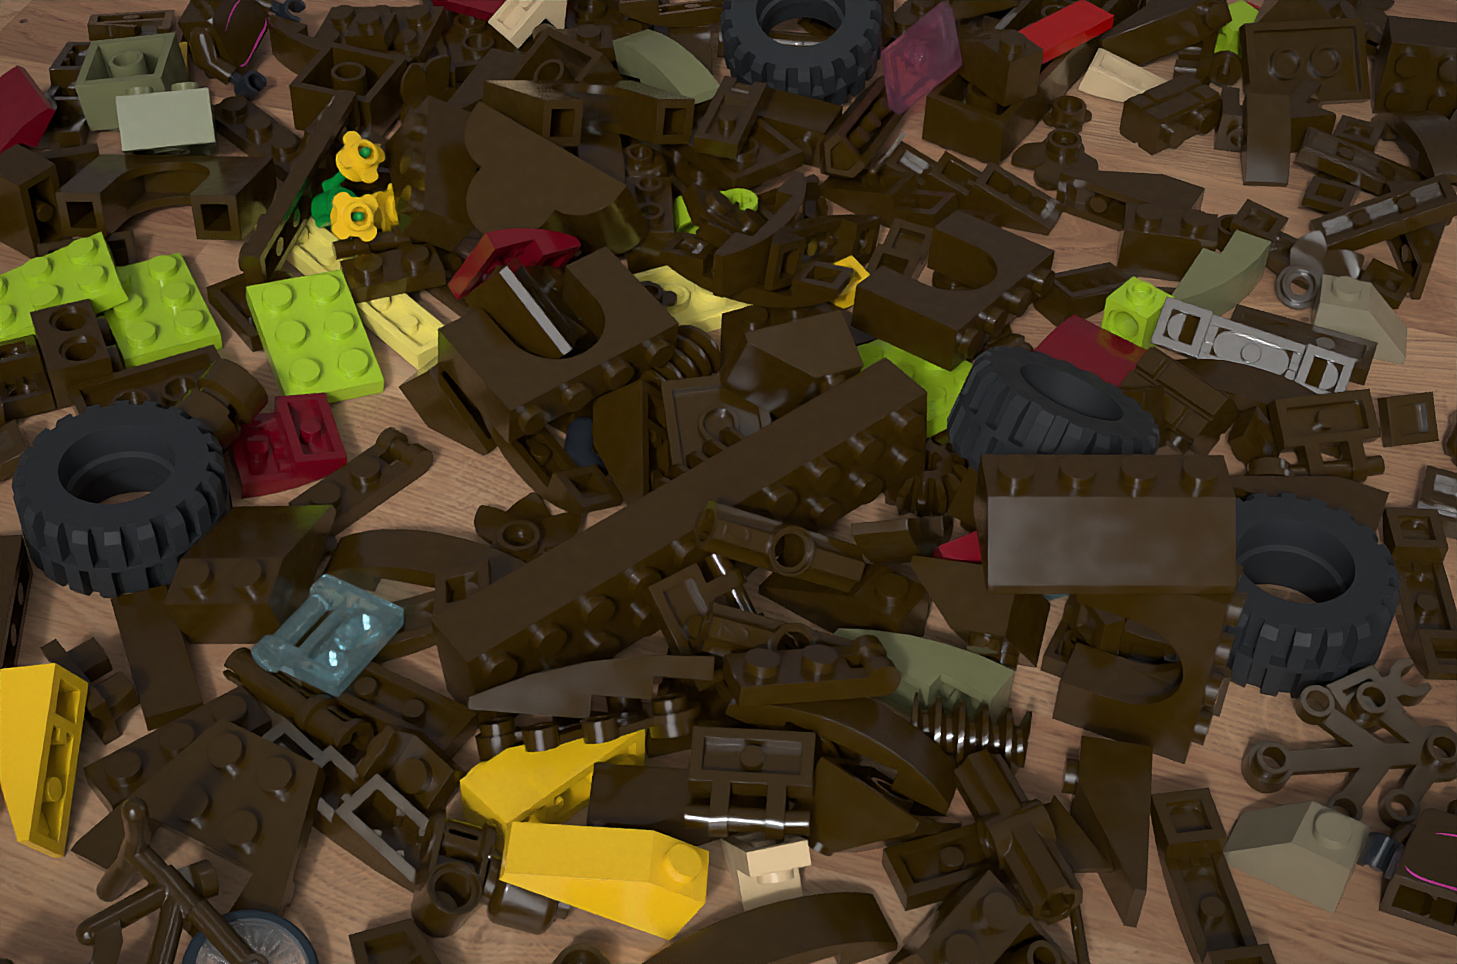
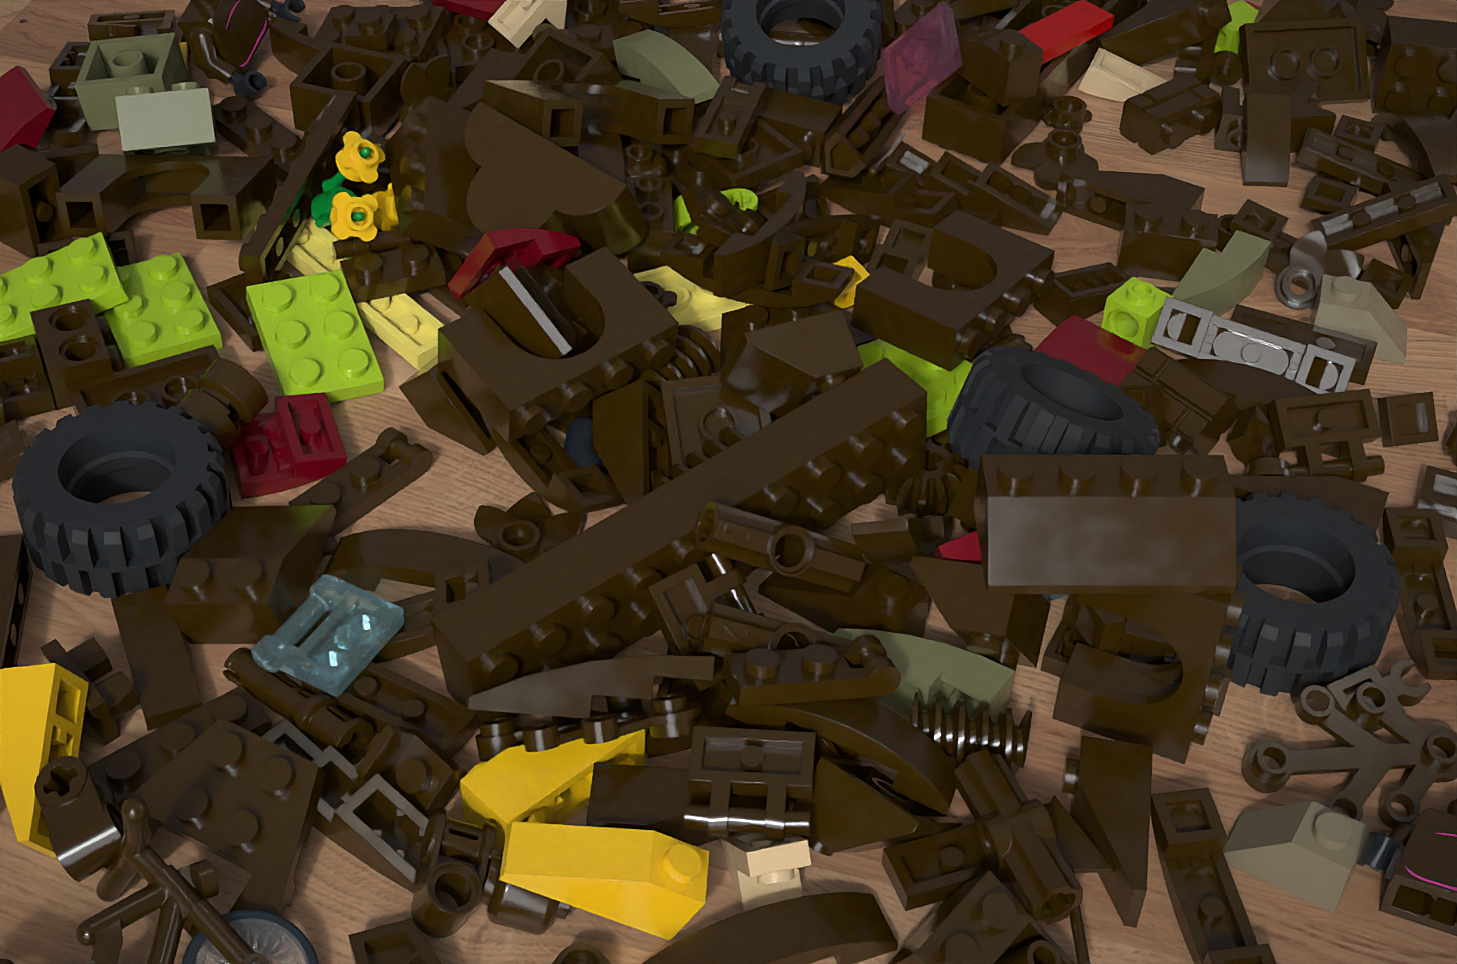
(80, 816): none -> dark brown piece

